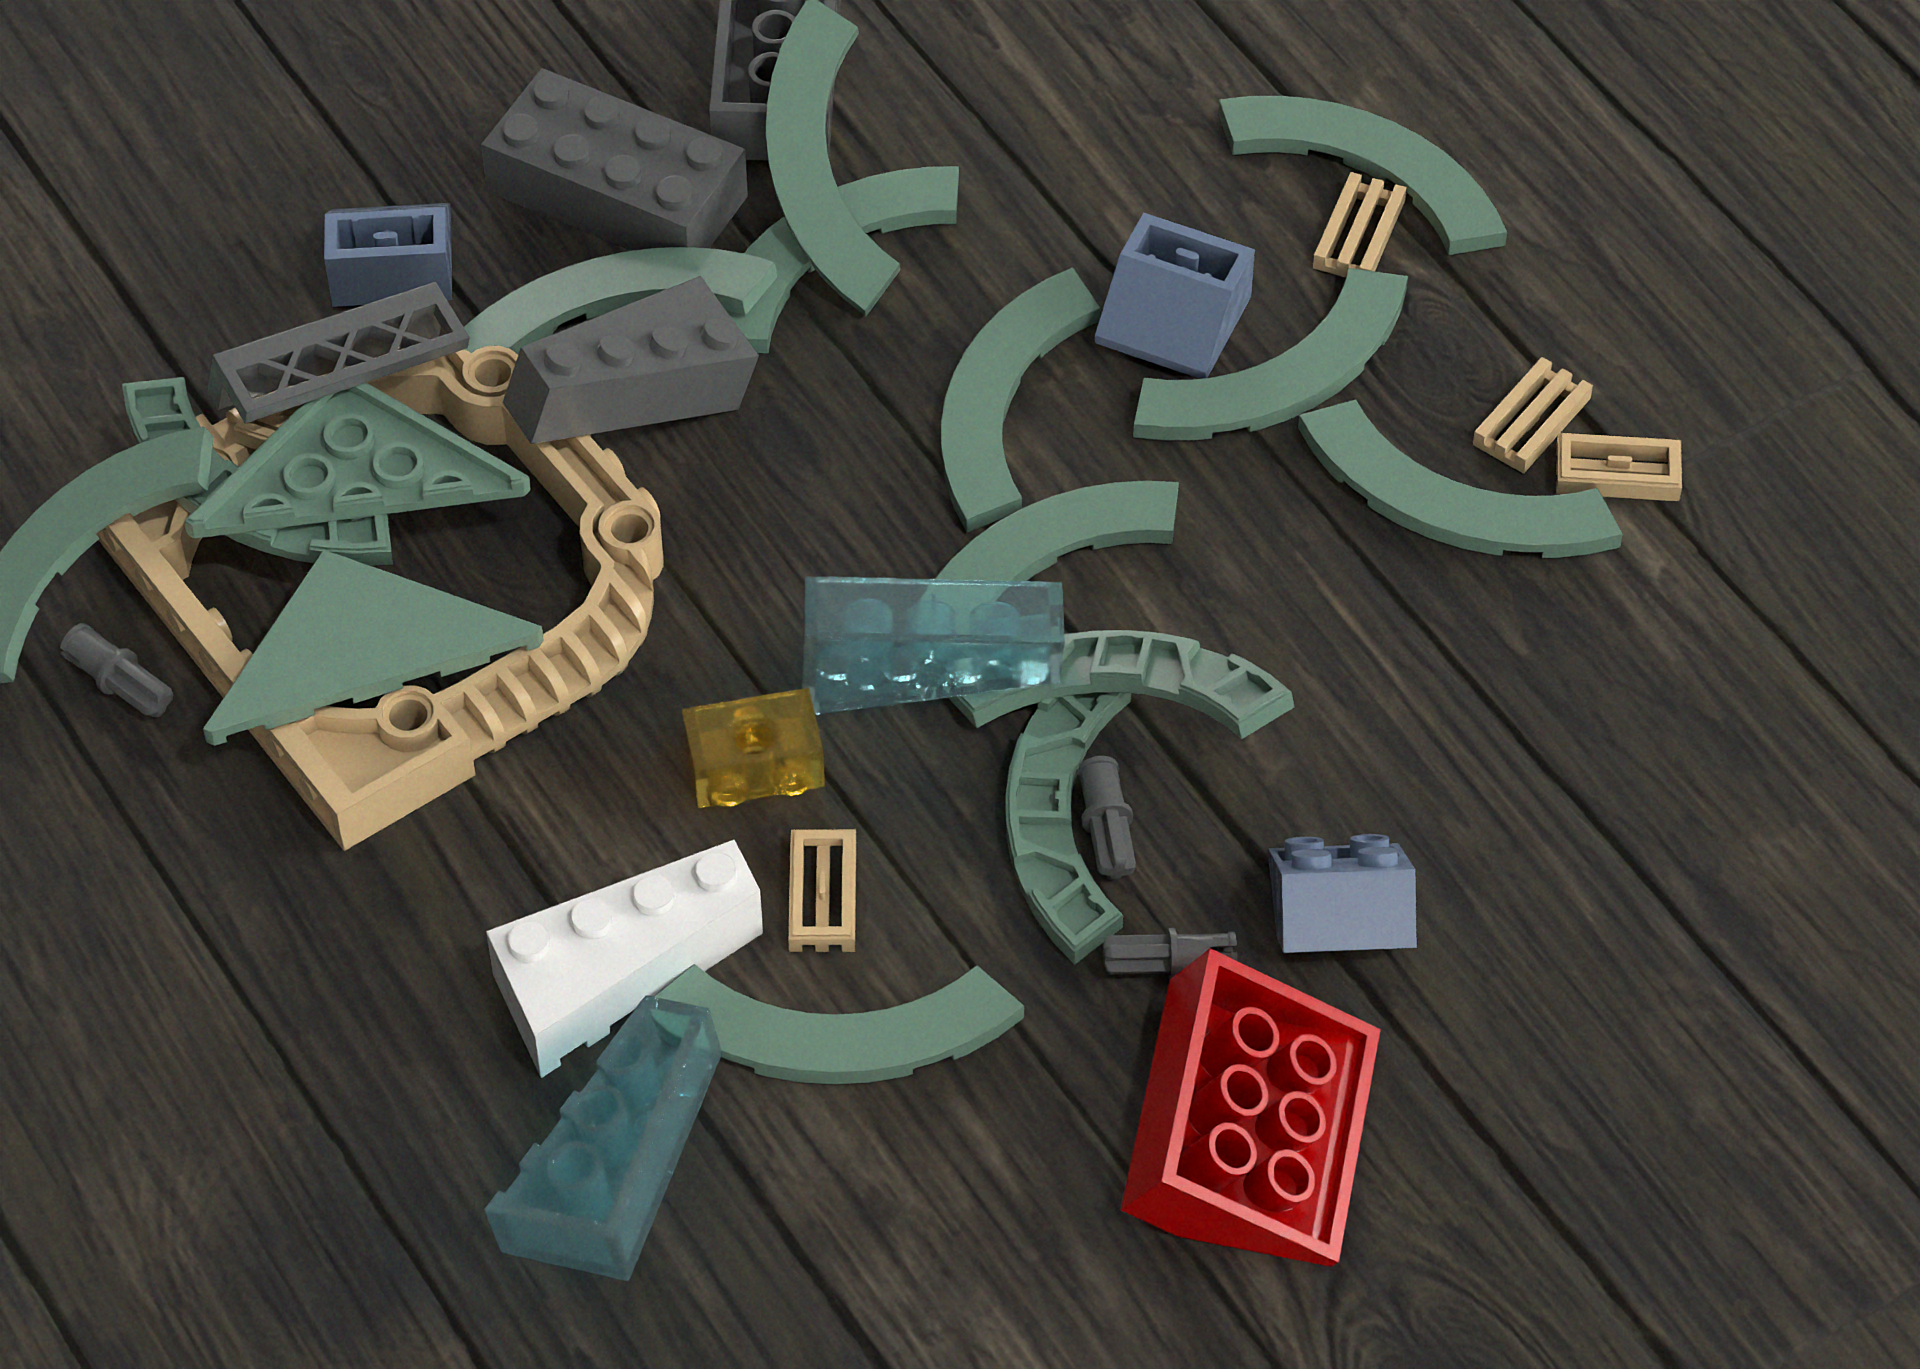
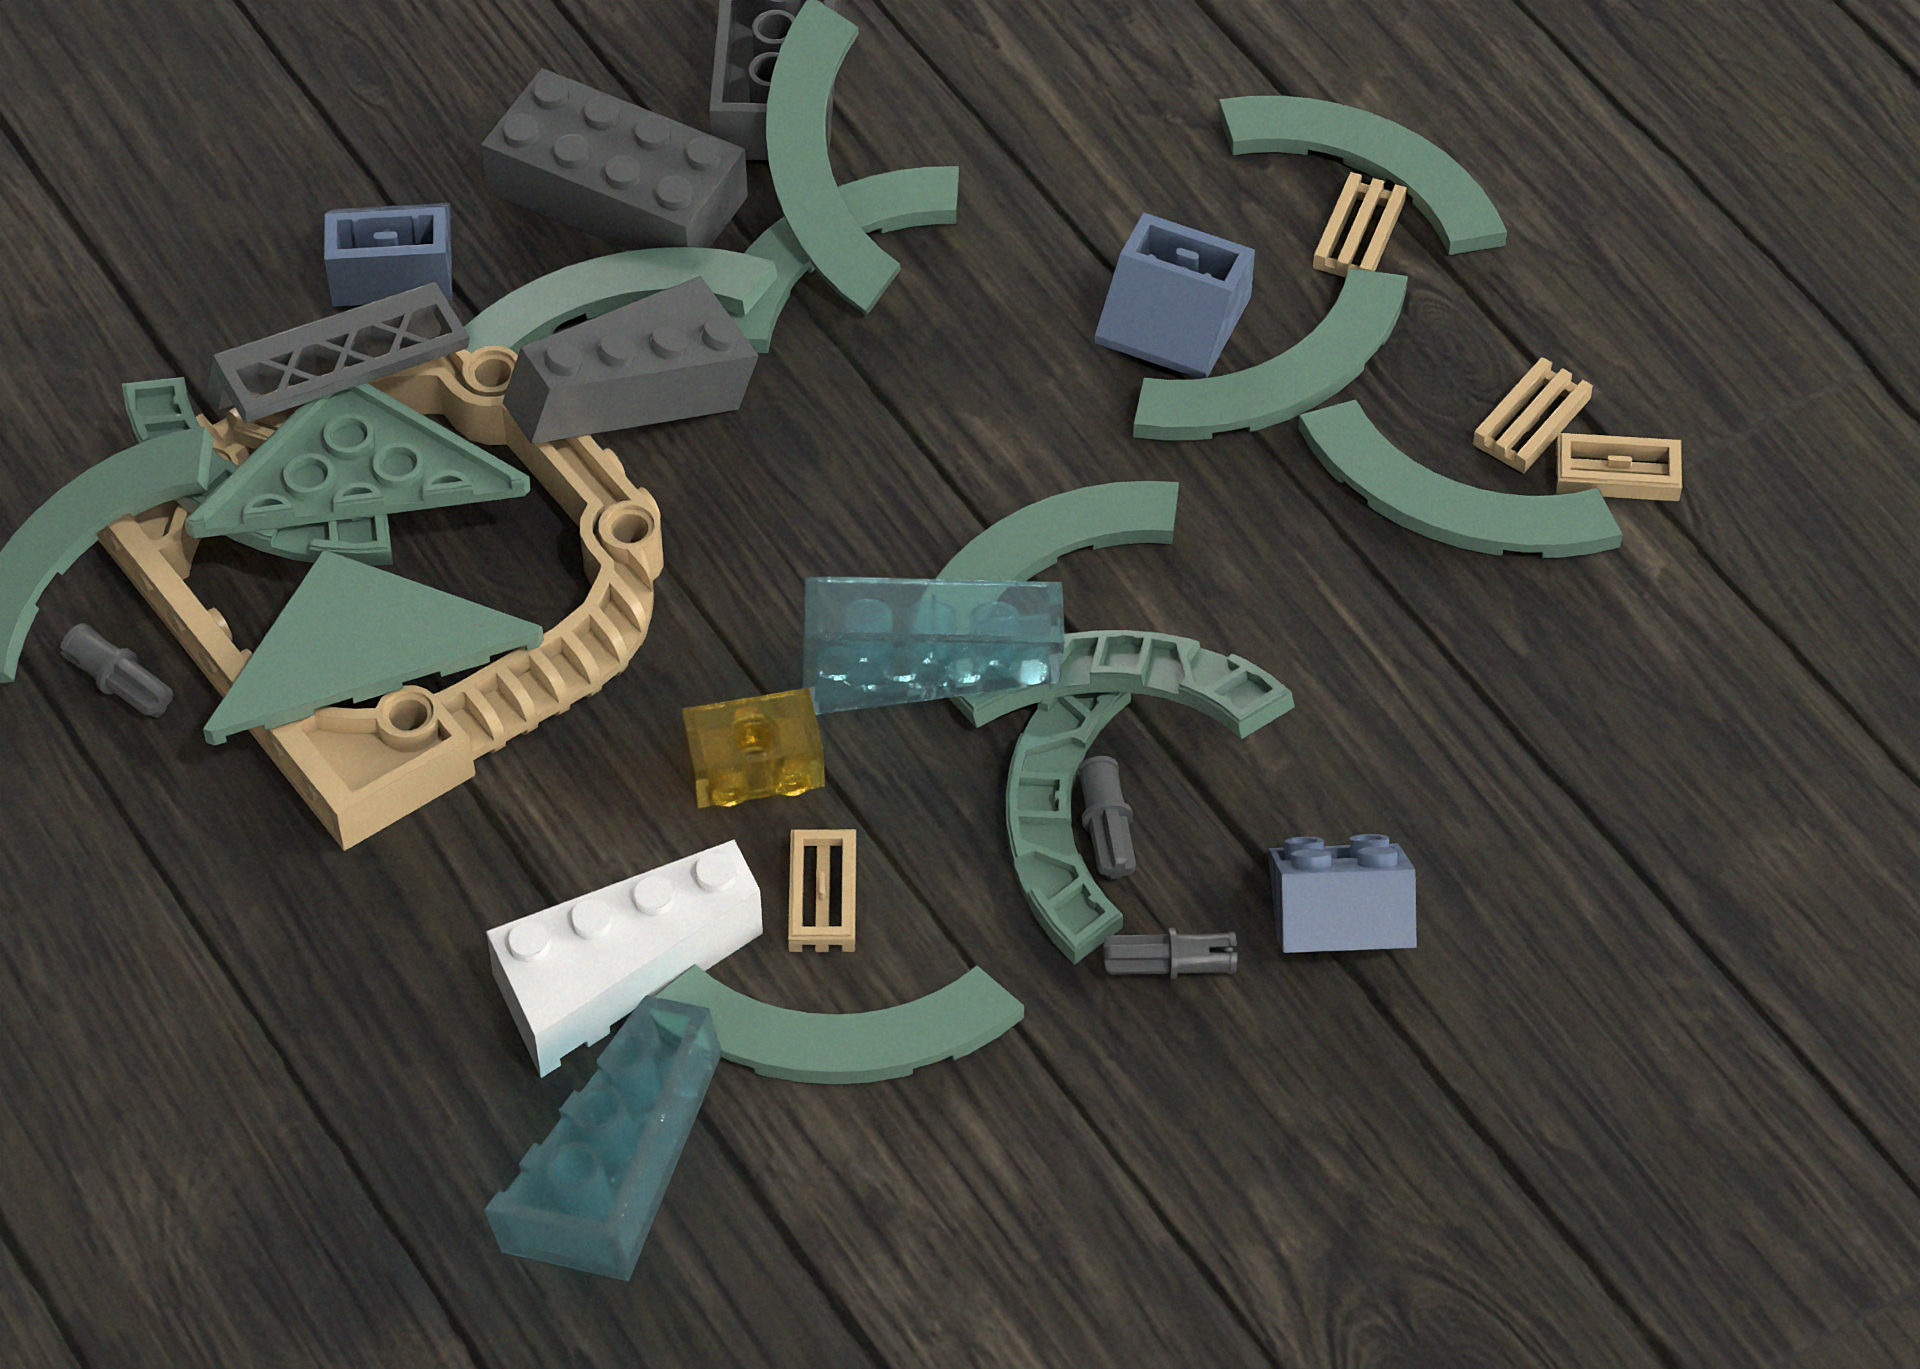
(986, 384): sand green tile -> none
(1251, 1114): red slope -> none

